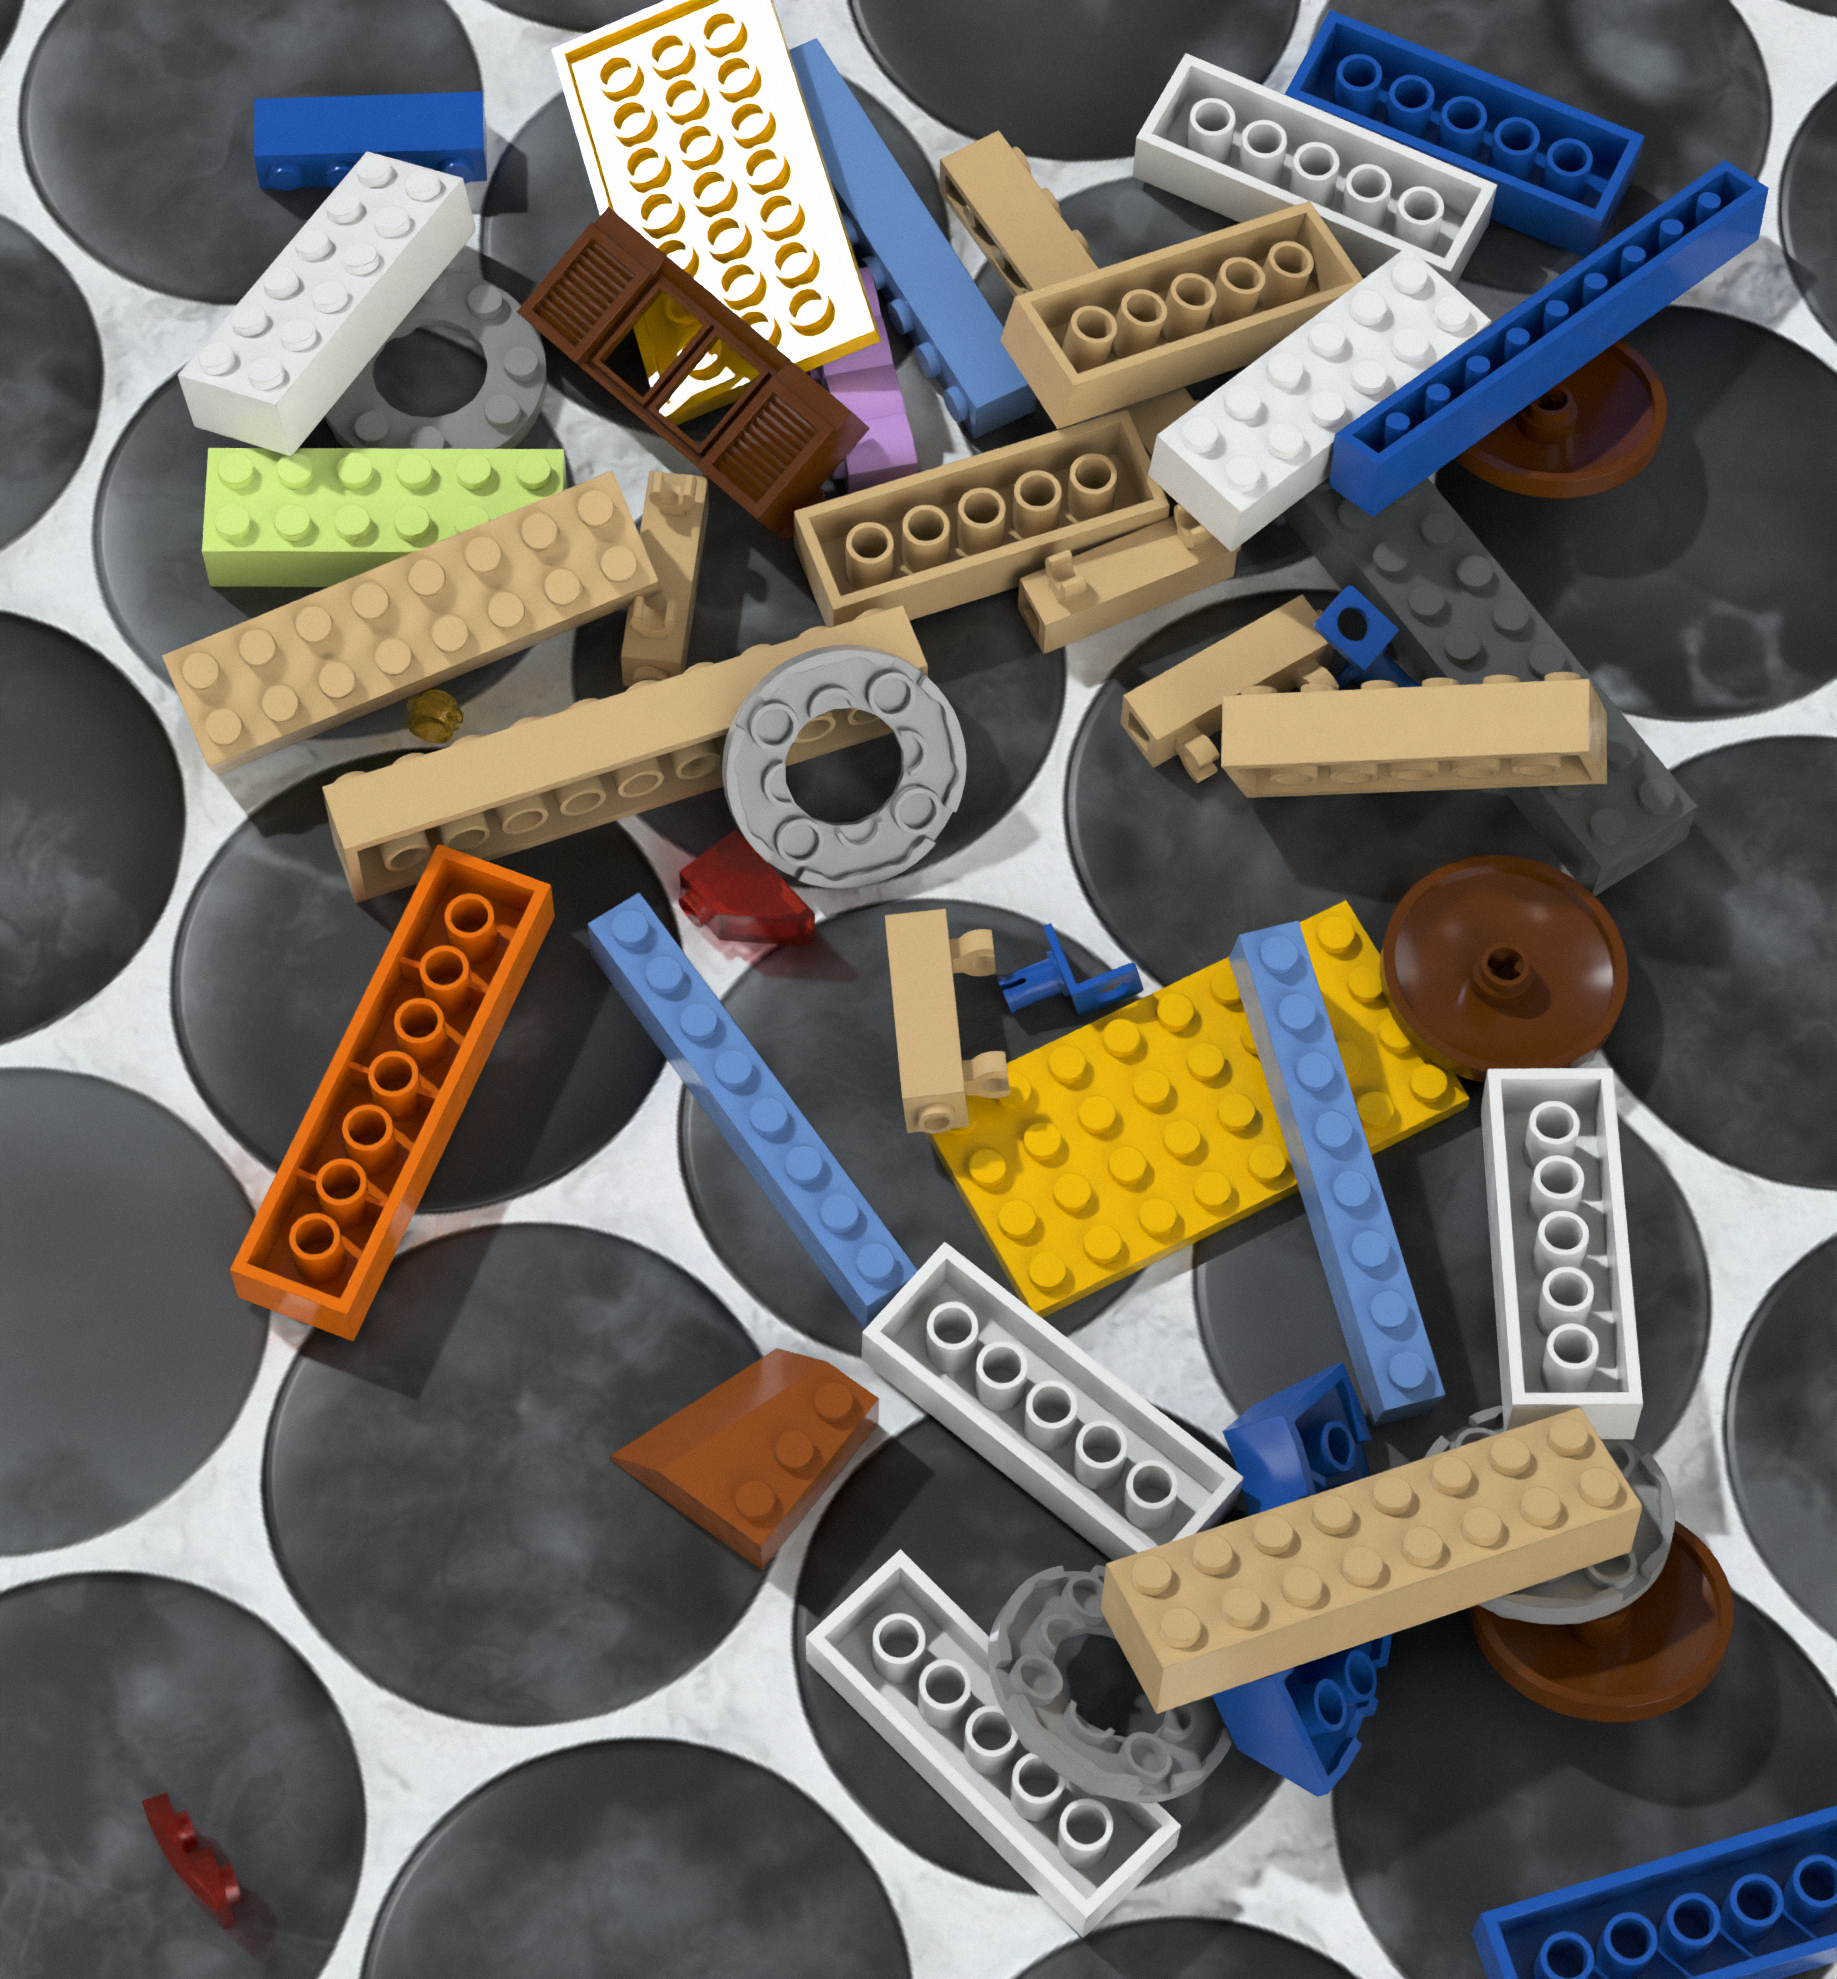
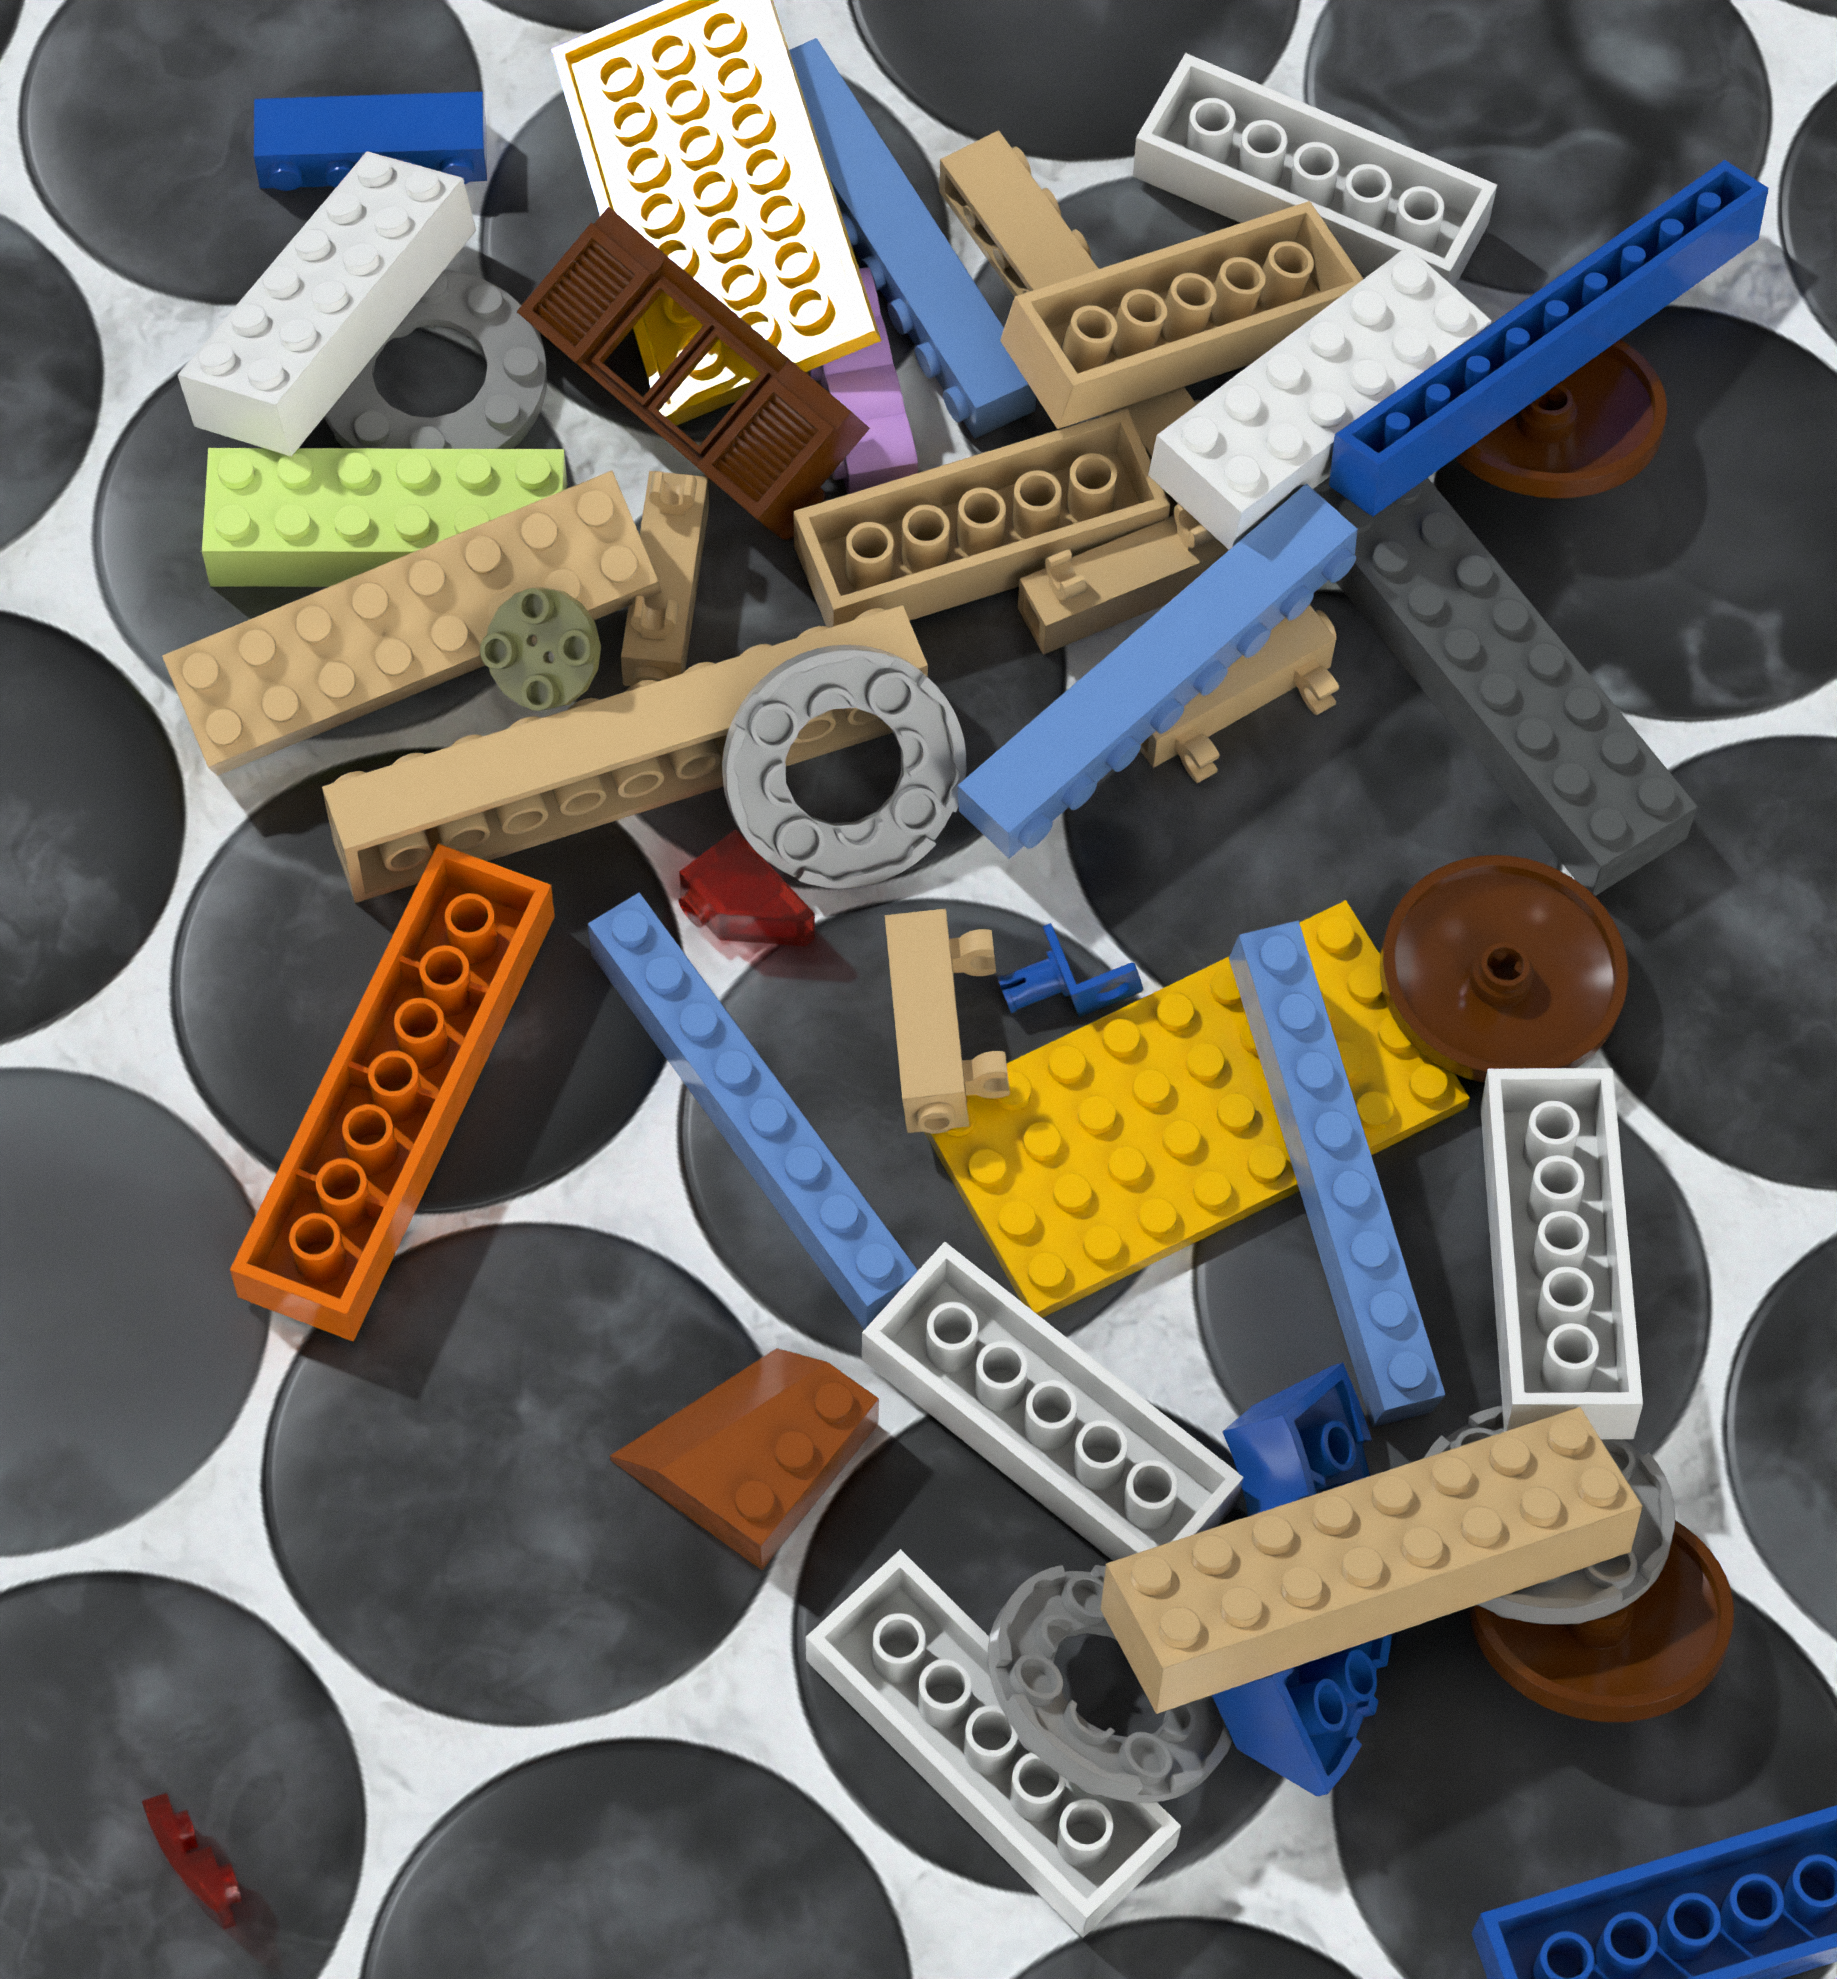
(433, 716): clear yellow plate -> none
(524, 668): none -> olive plate
(1157, 672): none -> medium blue brick
(1368, 656): blue bracket -> none
(1415, 736): tan brick -> none
(1552, 163): blue brick -> none

